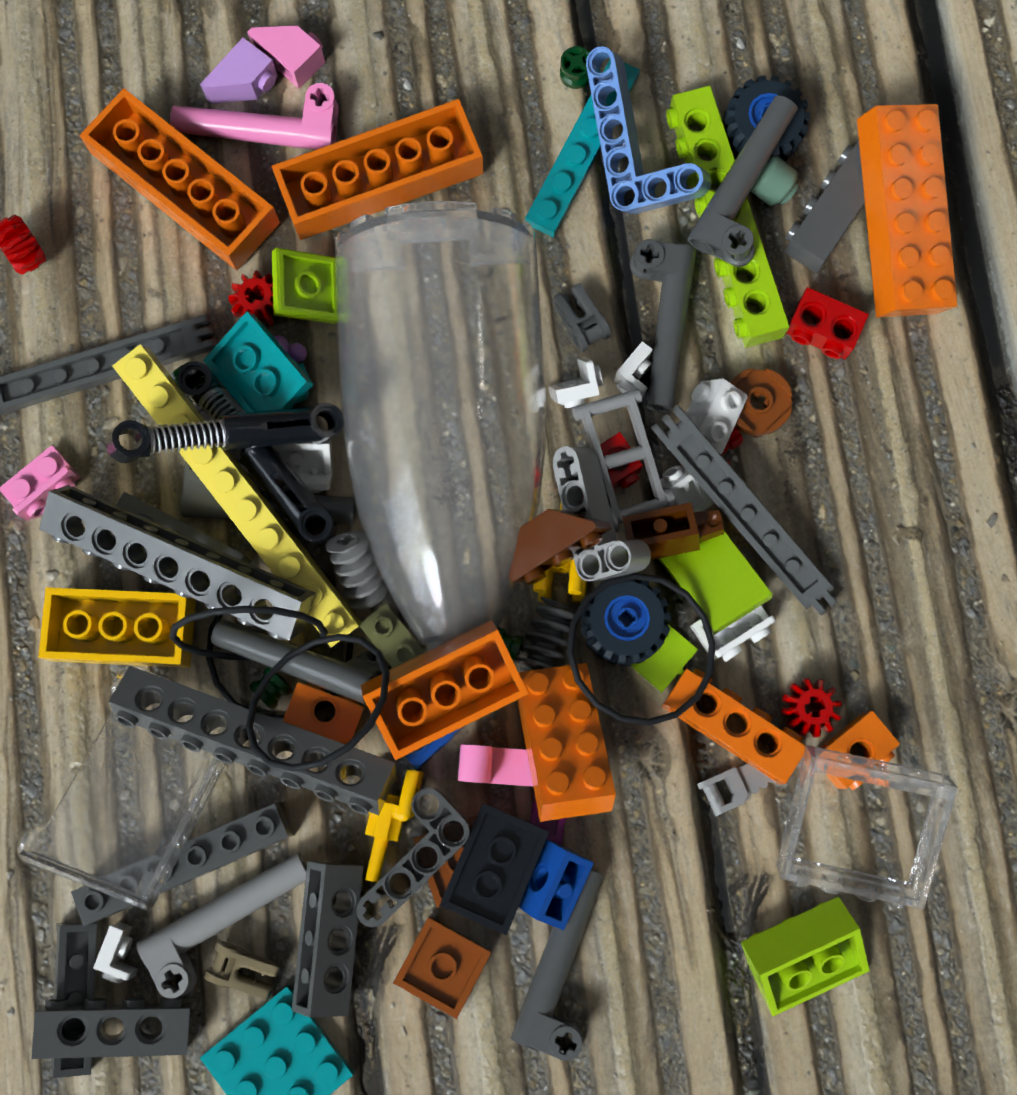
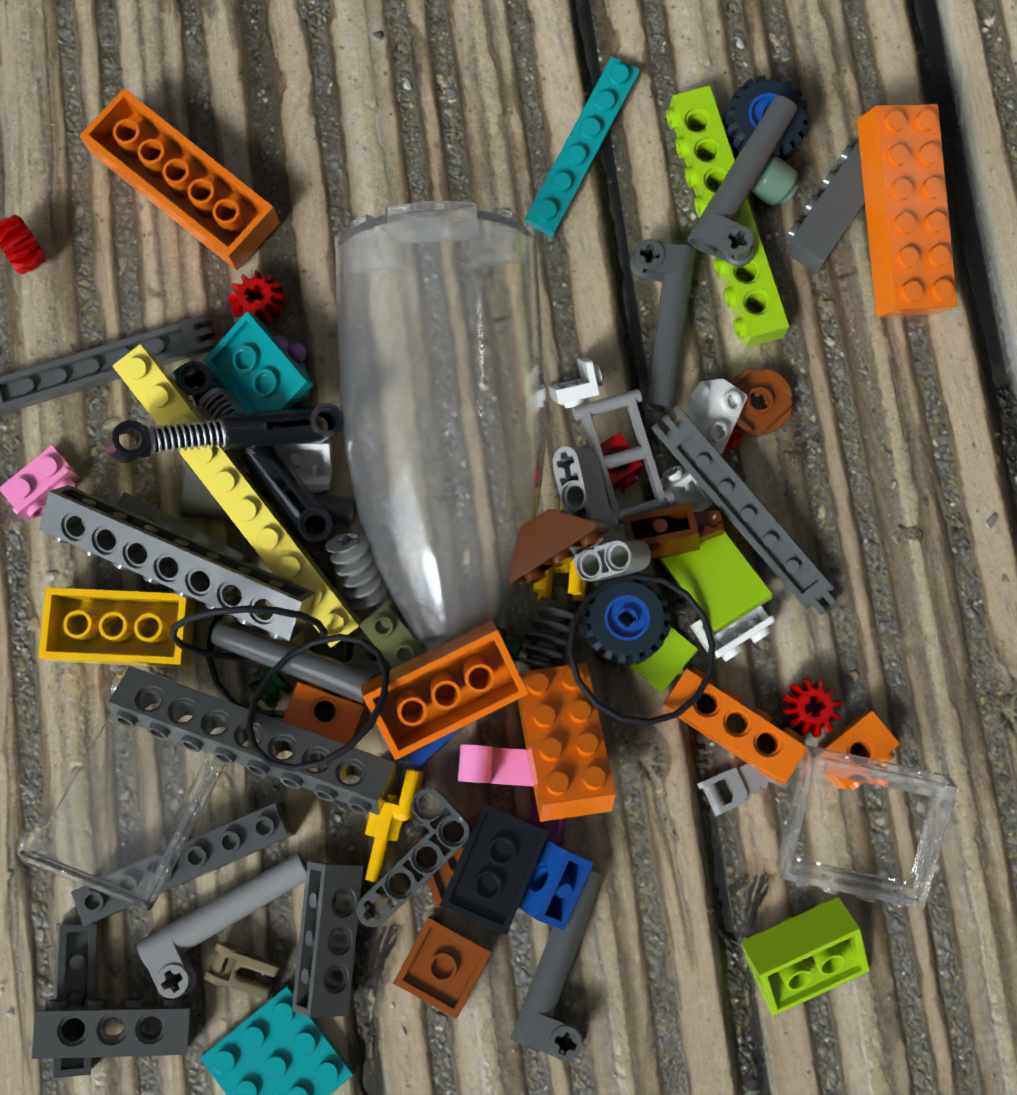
(116, 946): white bracket -> none
(240, 75): lavender slope -> none
(291, 49): bright pink slope -> none
(304, 286): lime tile -> none
(312, 131): bright pink axle -> none
(379, 169): orange brick -> none
(572, 59): dark green wheel -> none
(586, 328): dark grey piece -> none
(627, 144): medium blue beam -> none
(637, 366): white bracket -> none
(828, 316): red brick -> none

